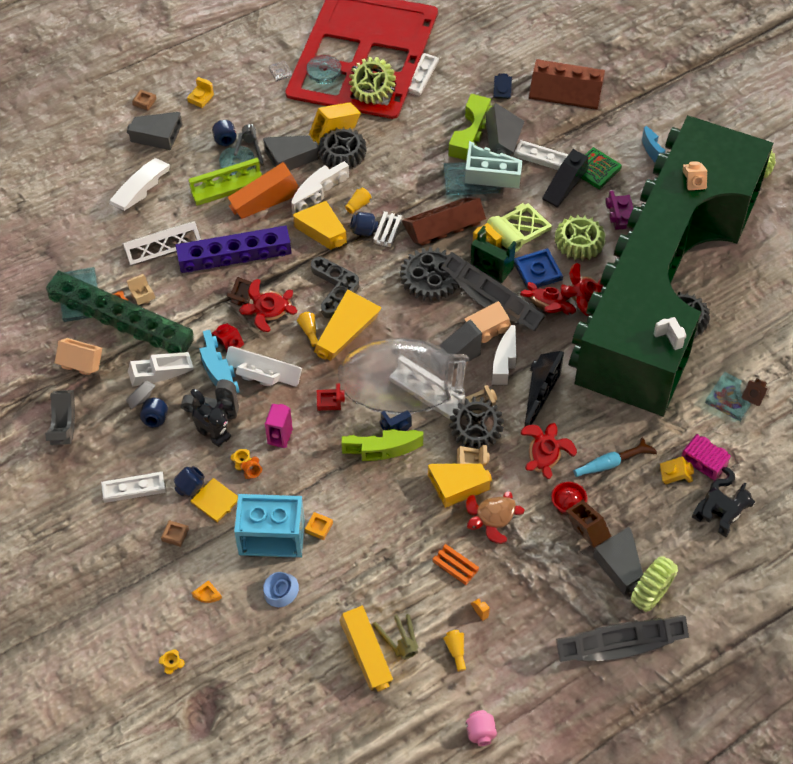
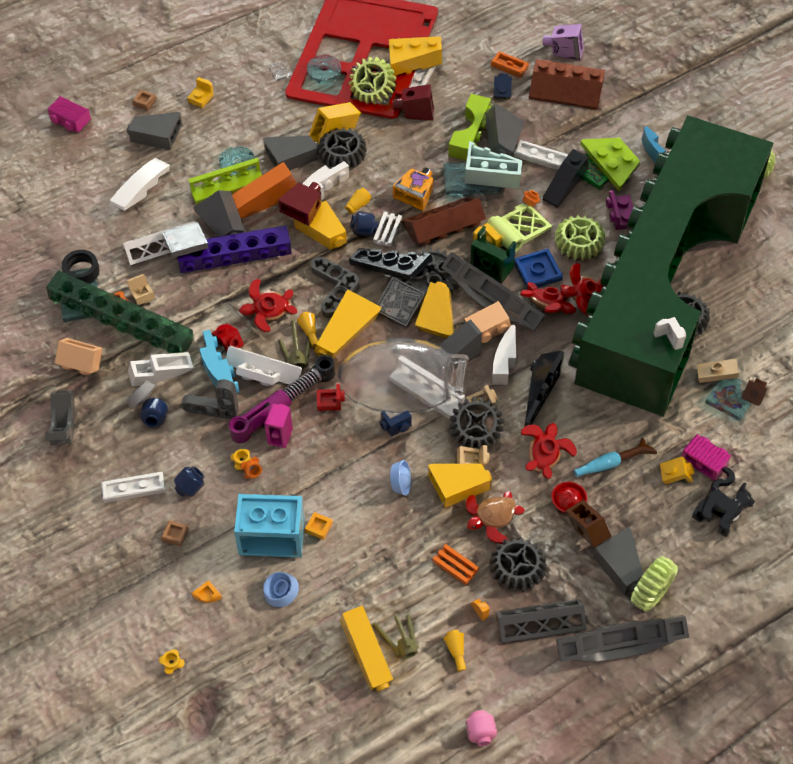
(69, 114): none -> dark pink brick
(81, 256): none -> black tyre
(185, 239): none -> tile
(209, 420): black animal -> none
(215, 500): yellow piece -> none
(220, 213): none -> dark grey slope
(224, 133): dark blue head -> none
(240, 292): reddish brown bracket -> none
(249, 135): dark grey plant -> none
(257, 416): none -> piece
(297, 357): none -> olive plant
(301, 202): none -> dark red torso
(391, 263): none -> black wing
(391, 445): lime slope -> none
(400, 302): none -> tile
(400, 477): none -> light blue hat
(414, 53): none -> yellow wedge
(414, 188): none -> light orange torso
(416, 103): none -> dark red torso
(436, 311): none -> yellow slope
(508, 65): none -> orange tile
(510, 554): none -> dark grey gear
(531, 198): none -> orange plate
(541, 612): none -> dark grey fence
(566, 41): none -> lavender torso
(612, 158): none -> lime wing
(696, 175): light nougat bracket -> none
(717, 370): none -> tan plate

